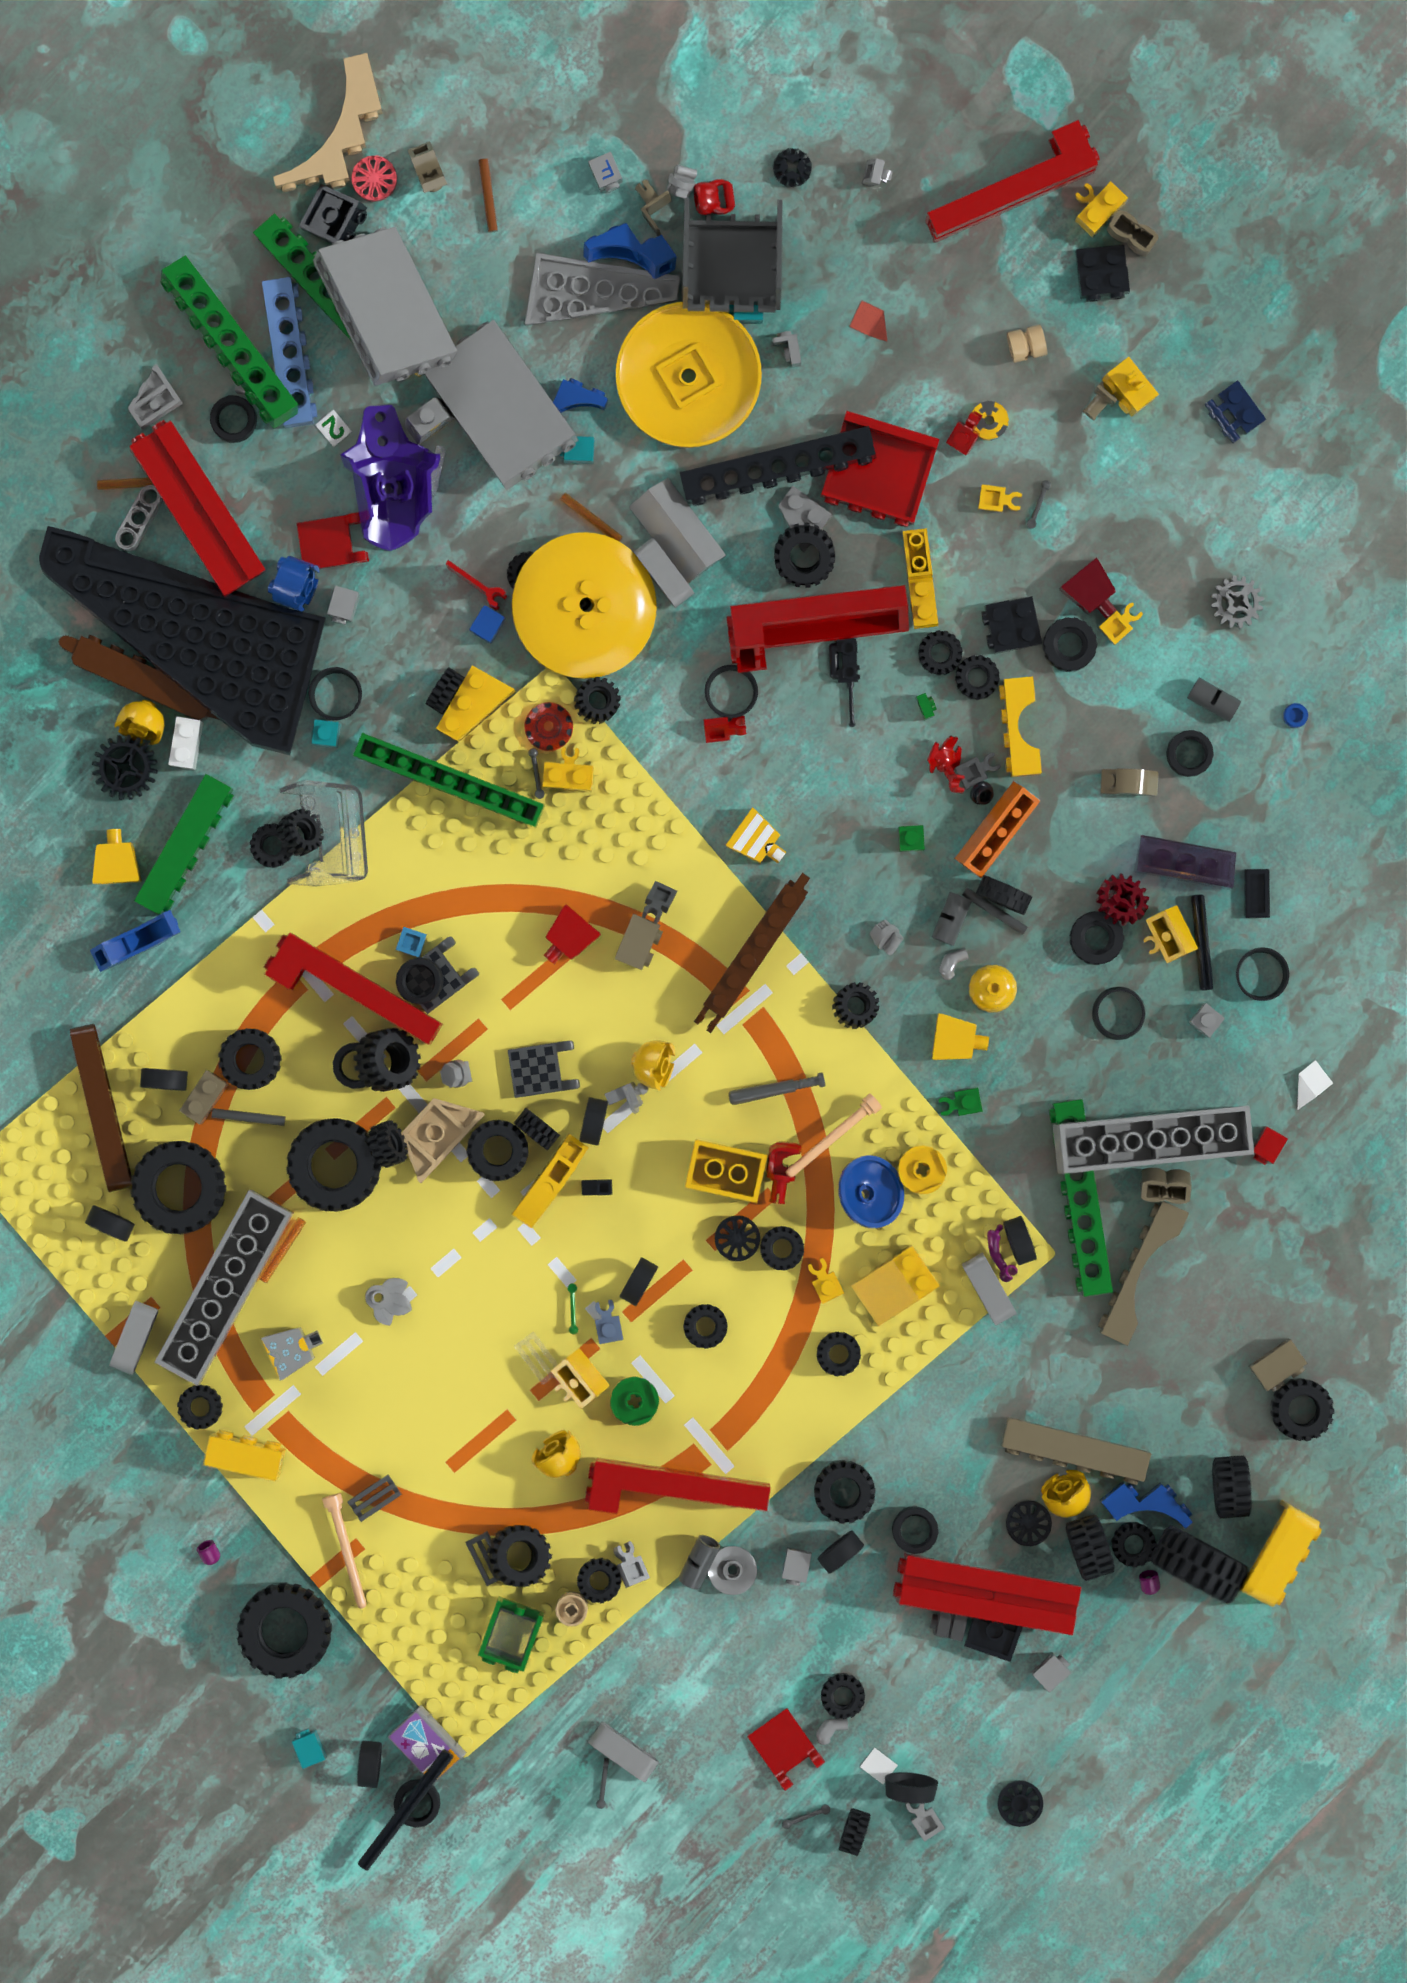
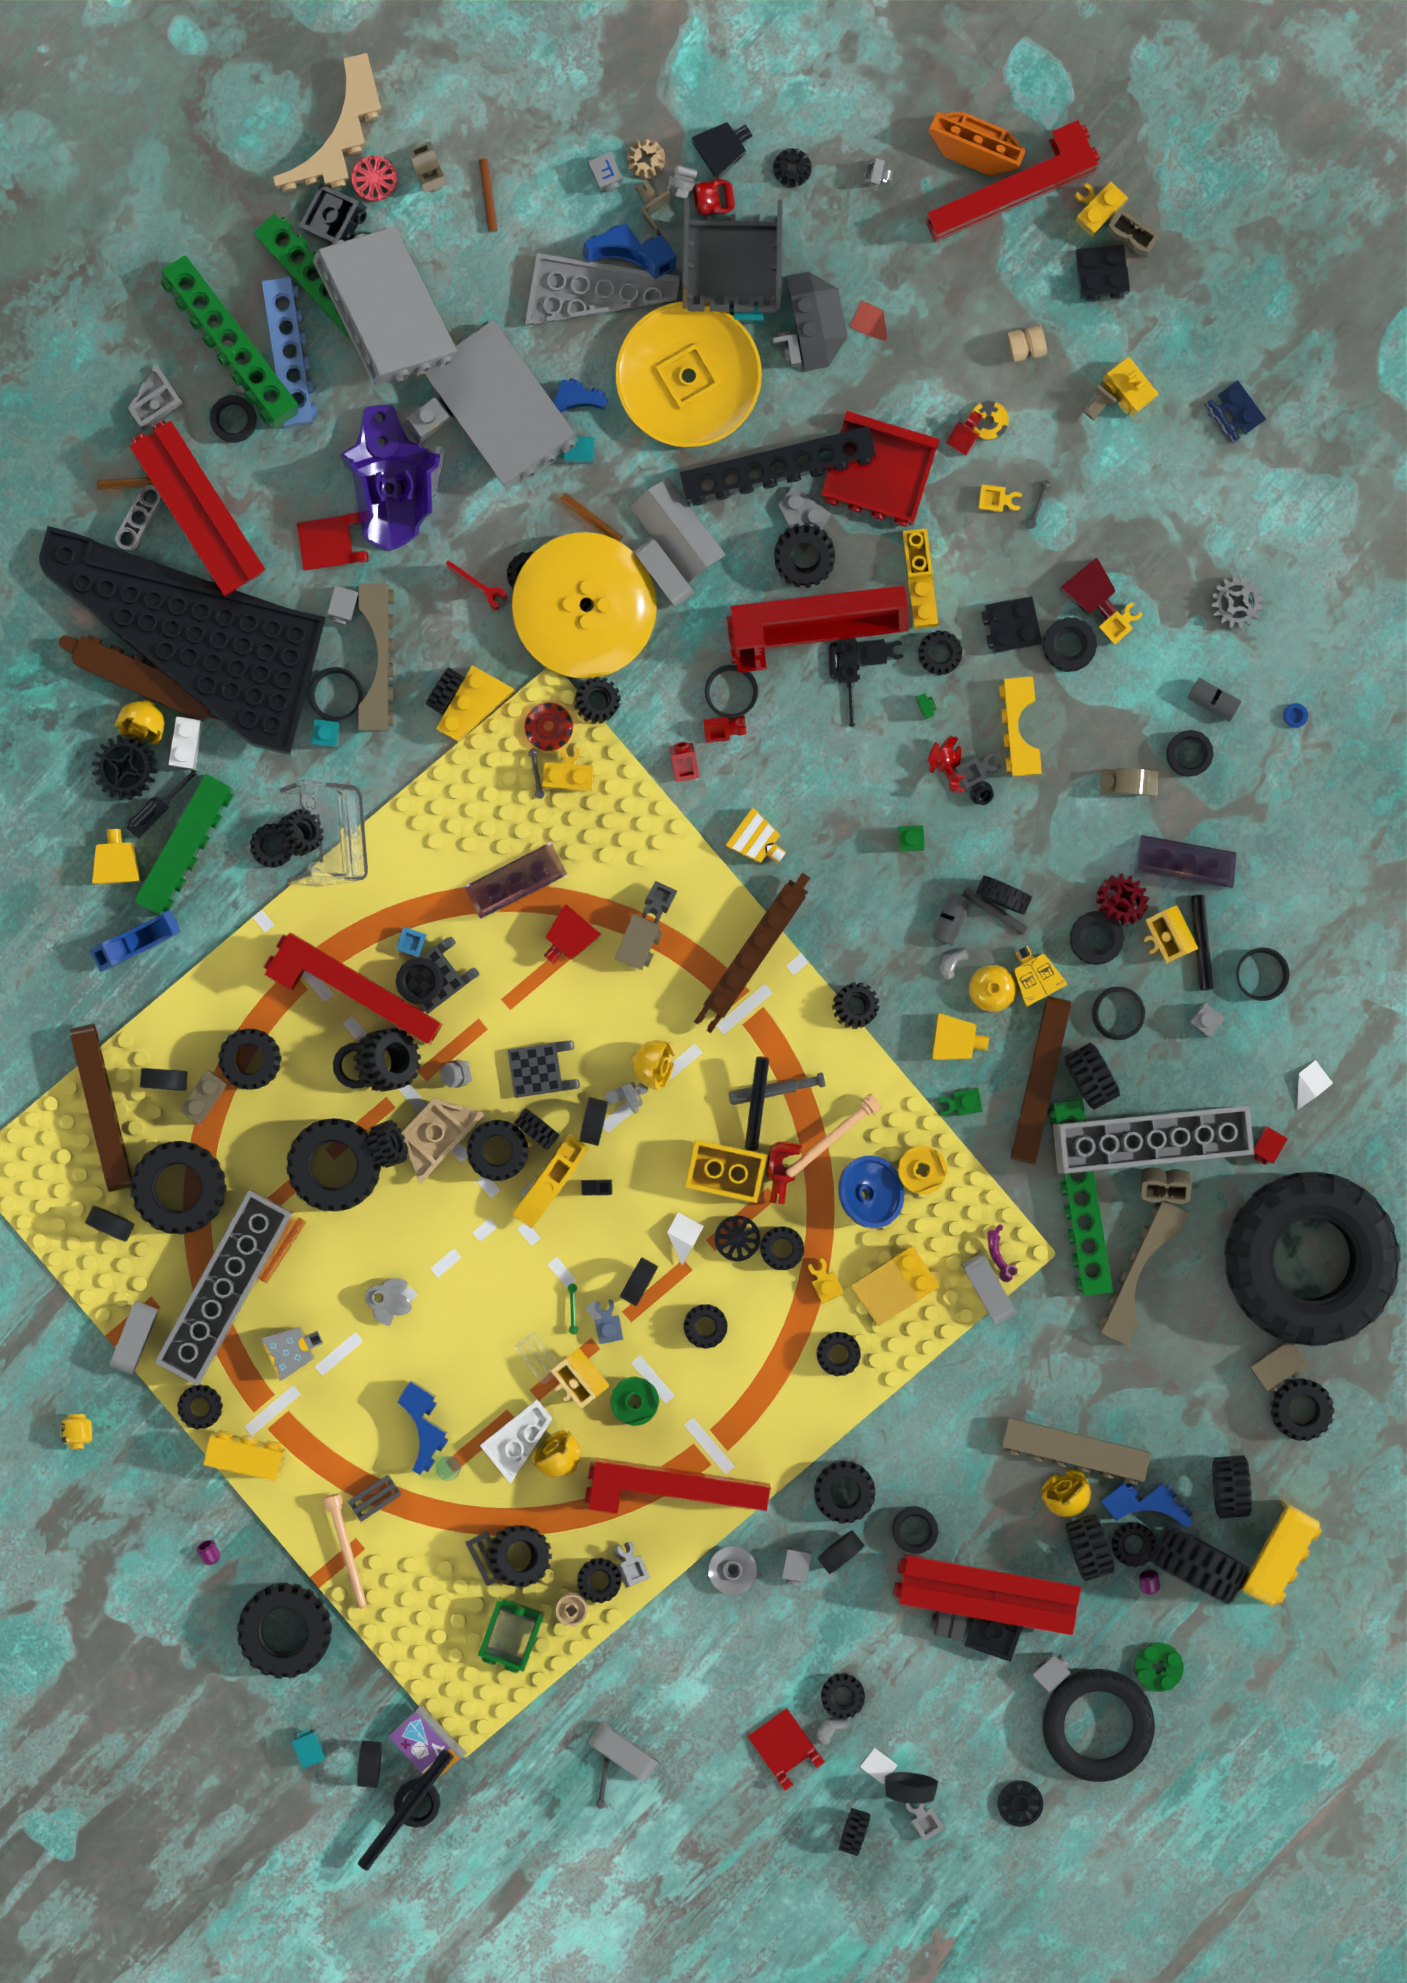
(76, 1431): none -> yellow head
(154, 810): none -> black piece
(248, 1117): dark grey bar -> none
(294, 583): blue brick -> none
(333, 428): white sticker -> none
(374, 708): none -> dark tan arch
(431, 1437): none -> blue arch
(448, 1468): none -> clear light blue tile
(449, 780): green brick -> none
(487, 624): blue panel -> none
(516, 881): none -> slope
(516, 1439): none -> white wing
(642, 169): none -> tan gear
(684, 761): none -> red bracket
(684, 1235): none -> white sticker
(699, 1562): dark grey pin -> none
(721, 147): none -> black torso
(757, 1103): none -> black axle
(817, 319): none -> dark grey wedge
(825, 1809): dark grey hinge -> none
(875, 652): none -> black plate
(886, 937): light grey piece -> none
(962, 677): black tyre -> none
(976, 143): none -> orange wedge
(997, 829): orange brick -> none
(1019, 1240): black tyre -> none
(1028, 1523): black wheel -> none
(1036, 976): none -> yellow torso
(1041, 1080): none -> reddish brown beam
(1092, 1076): none -> black tyre
(1098, 1769): none -> black tyre
(1171, 1660): none -> green plate
(1257, 893): black tile -> none
(1371, 1268): none -> black tyre

